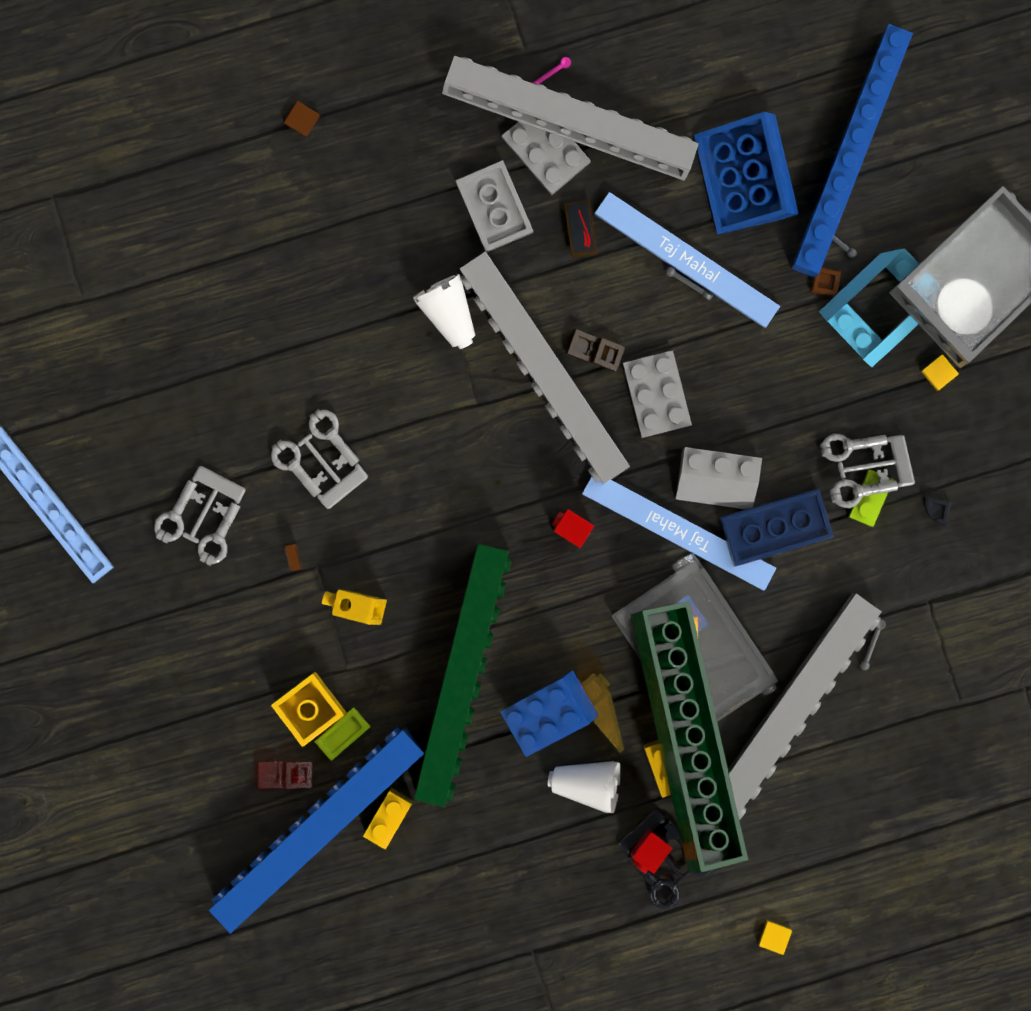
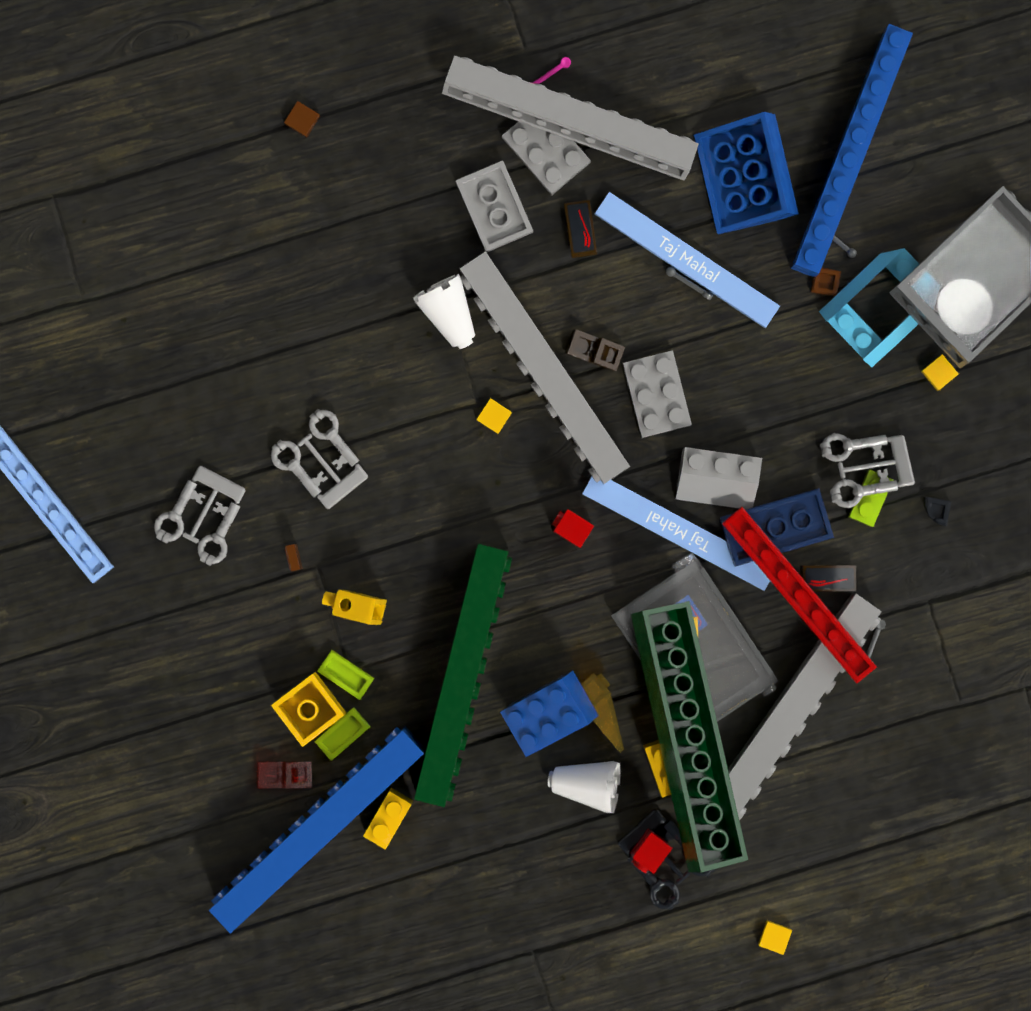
(345, 674): none -> lime tile
(494, 416): none -> yellow tile
(799, 595): none -> red tile
(830, 577): none -> black slope

